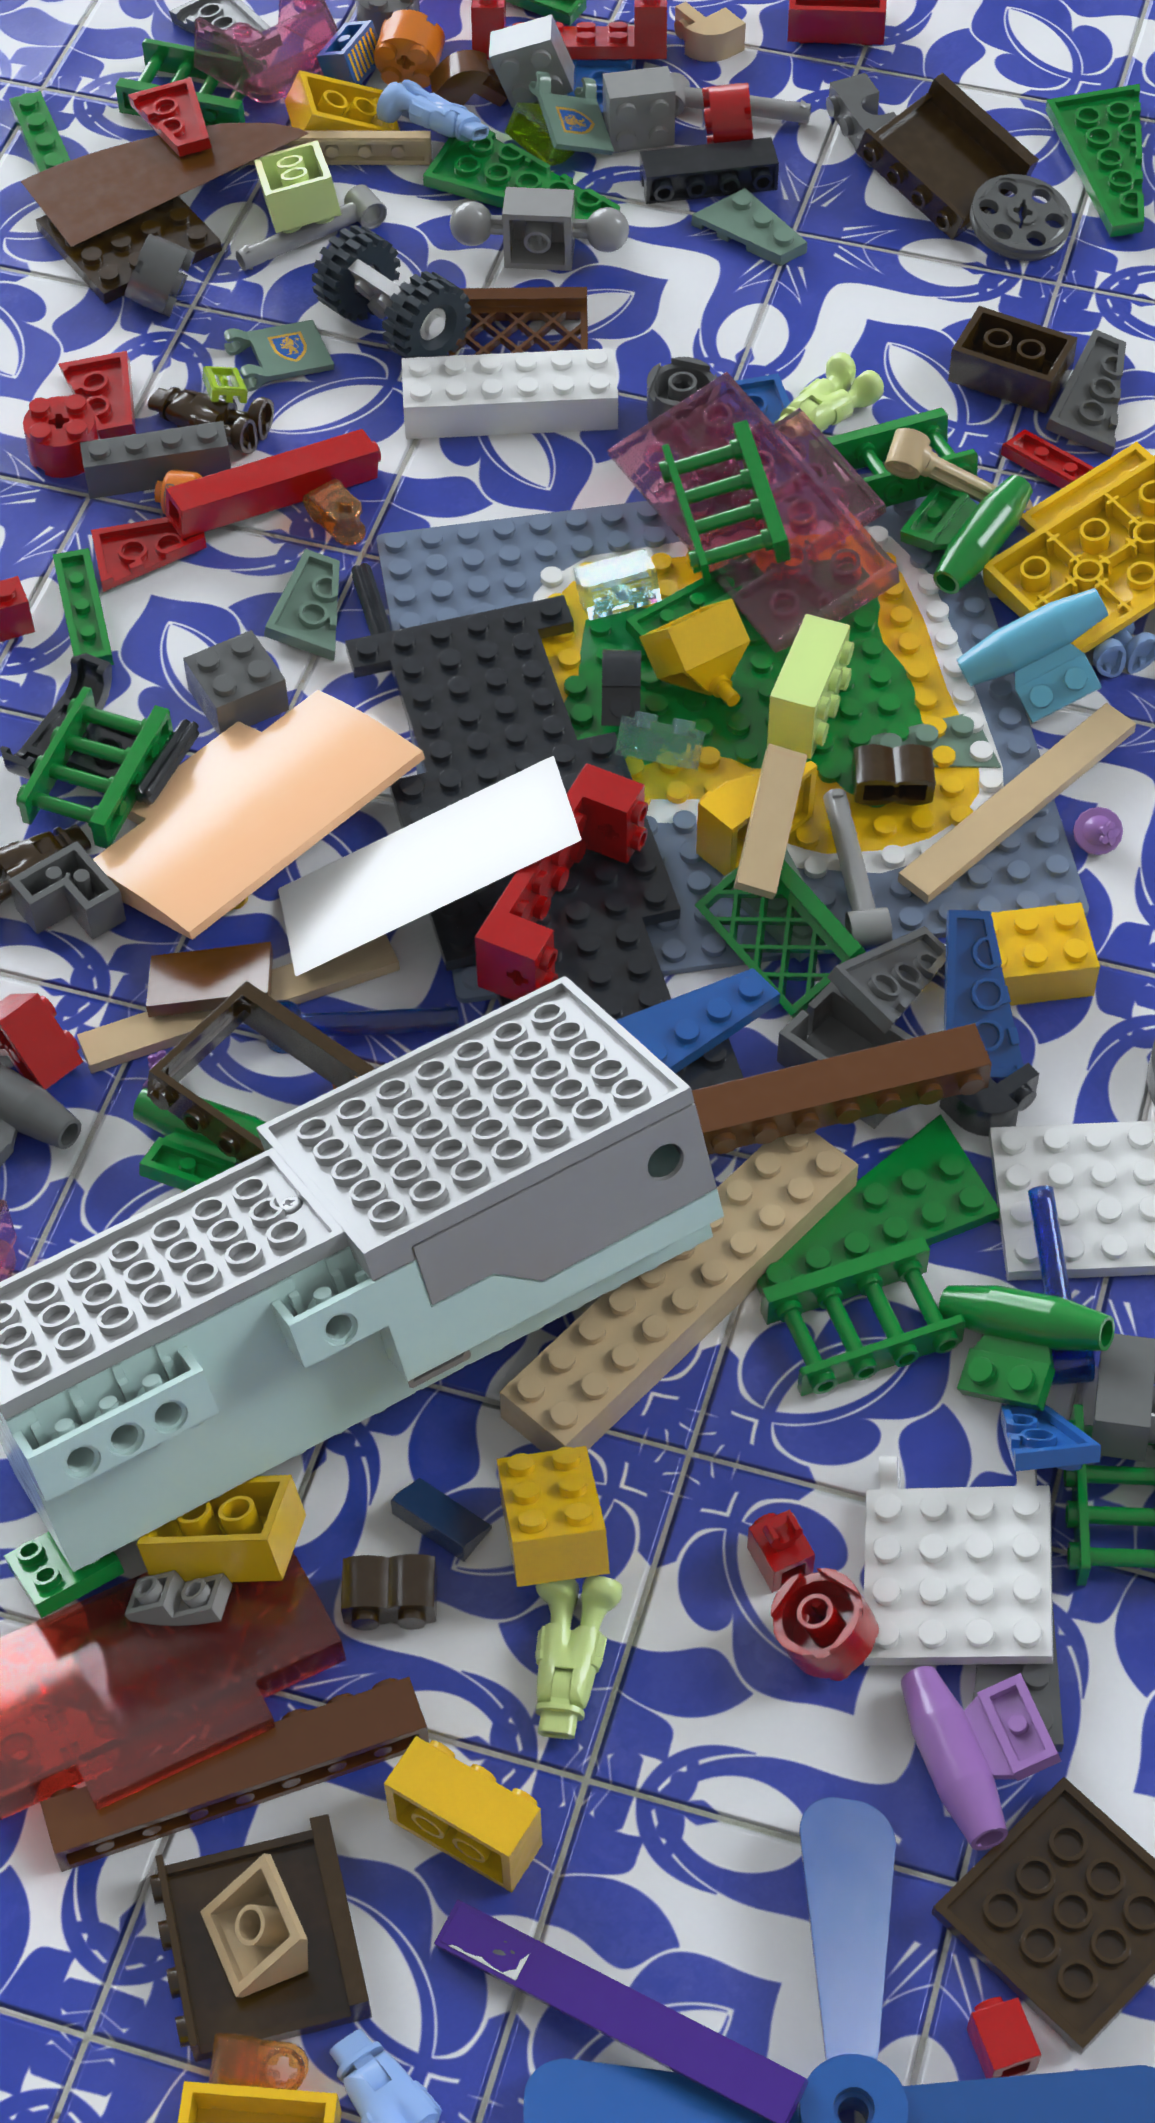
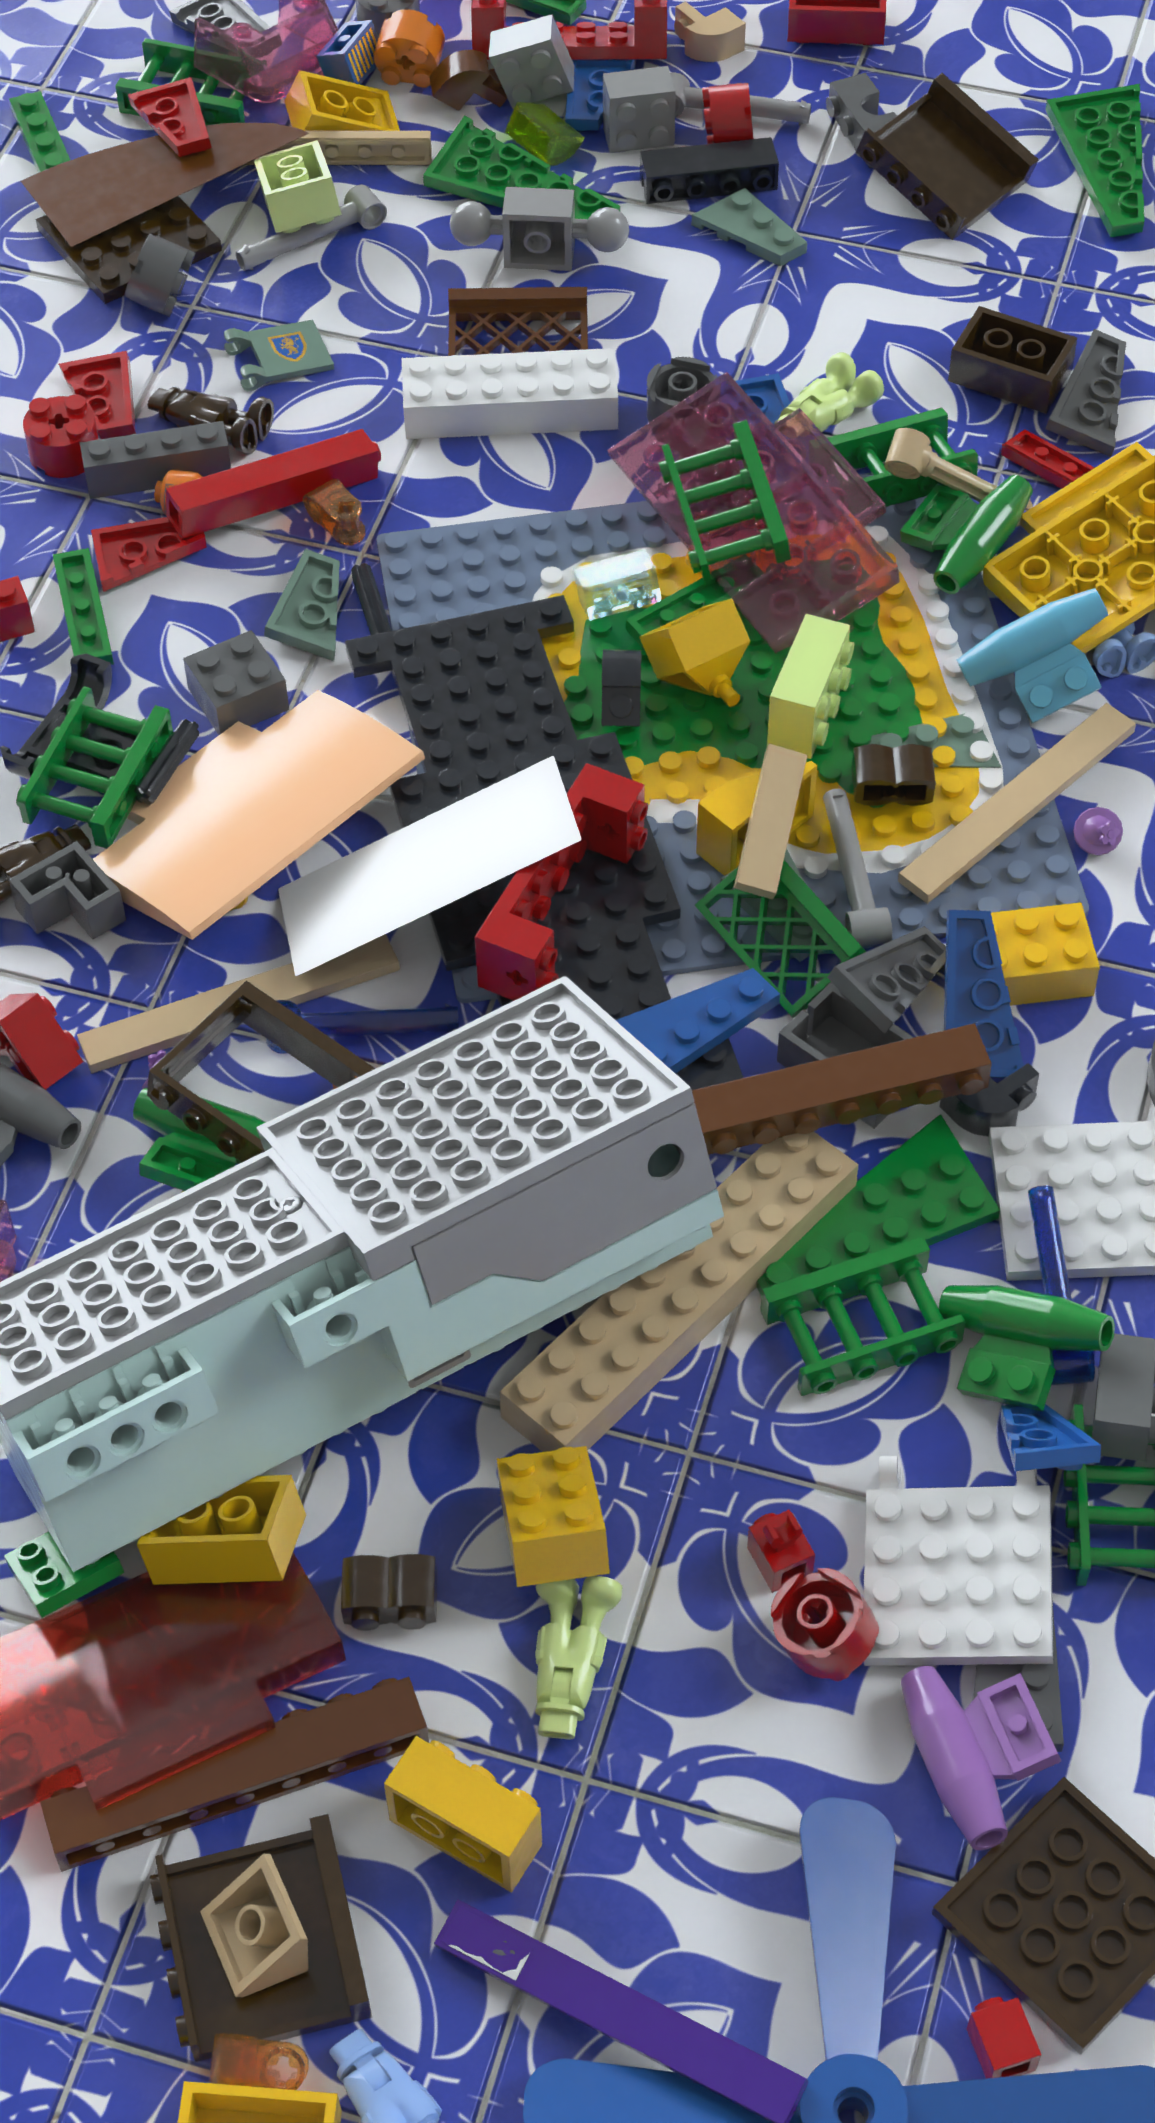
(173, 1602): light grey slope -> none
(205, 977): reddish brown tile -> none
(211, 384): lime tile -> none
(359, 279): black plate -> none
(429, 111): light blue piece -> none
(440, 1518): dark blue slope -> none
(572, 120): sand green flag -> none
(659, 742): clear light blue brick -> none
(1007, 217): dark grey wedge -> none

